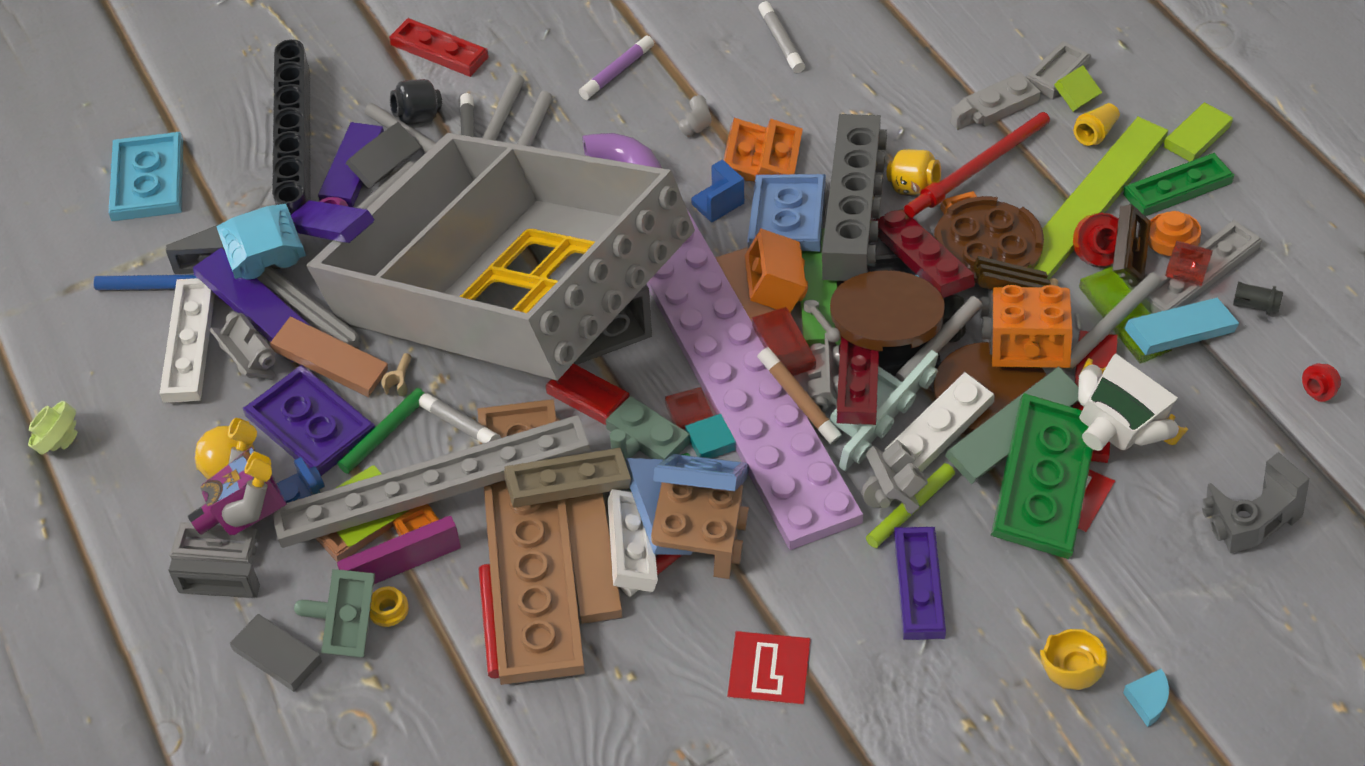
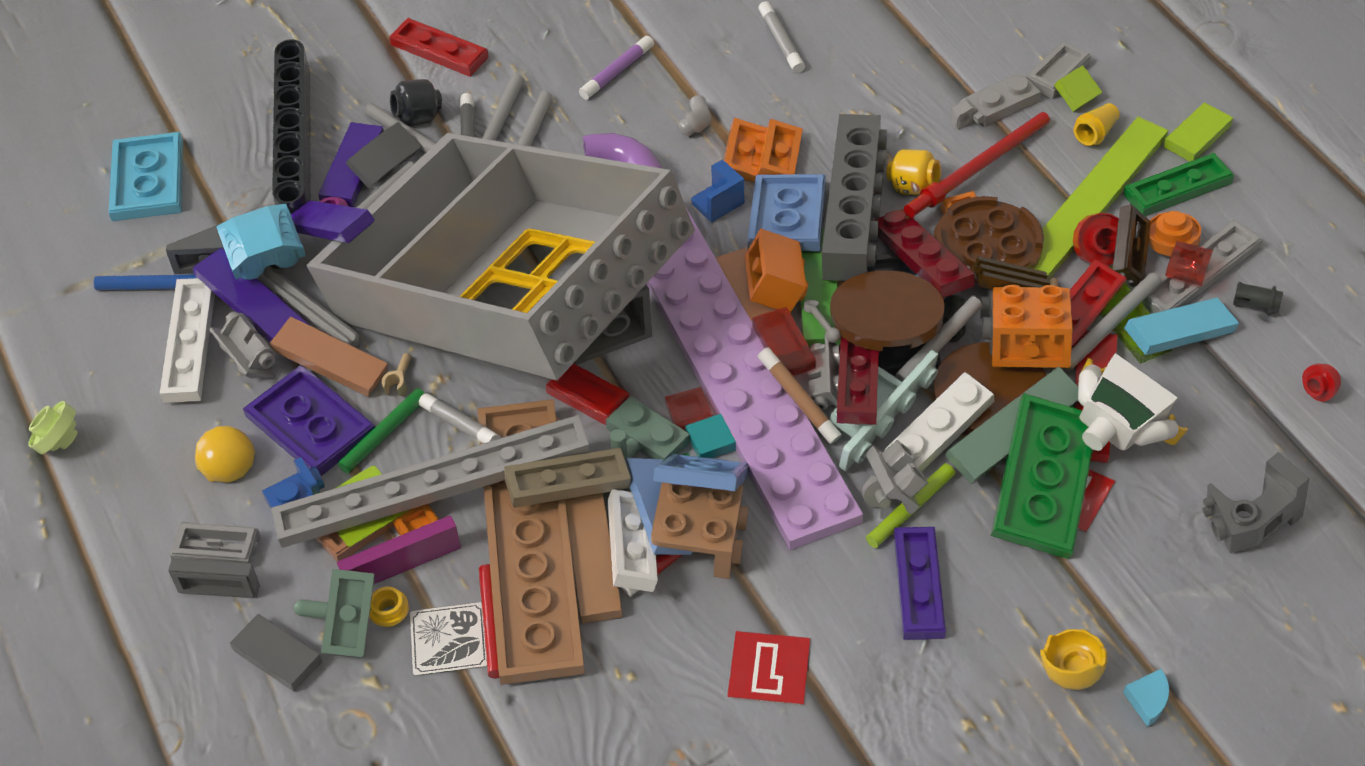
(241, 490): torso -> none
(447, 639): none -> white sticker
(1091, 296): none -> red tile

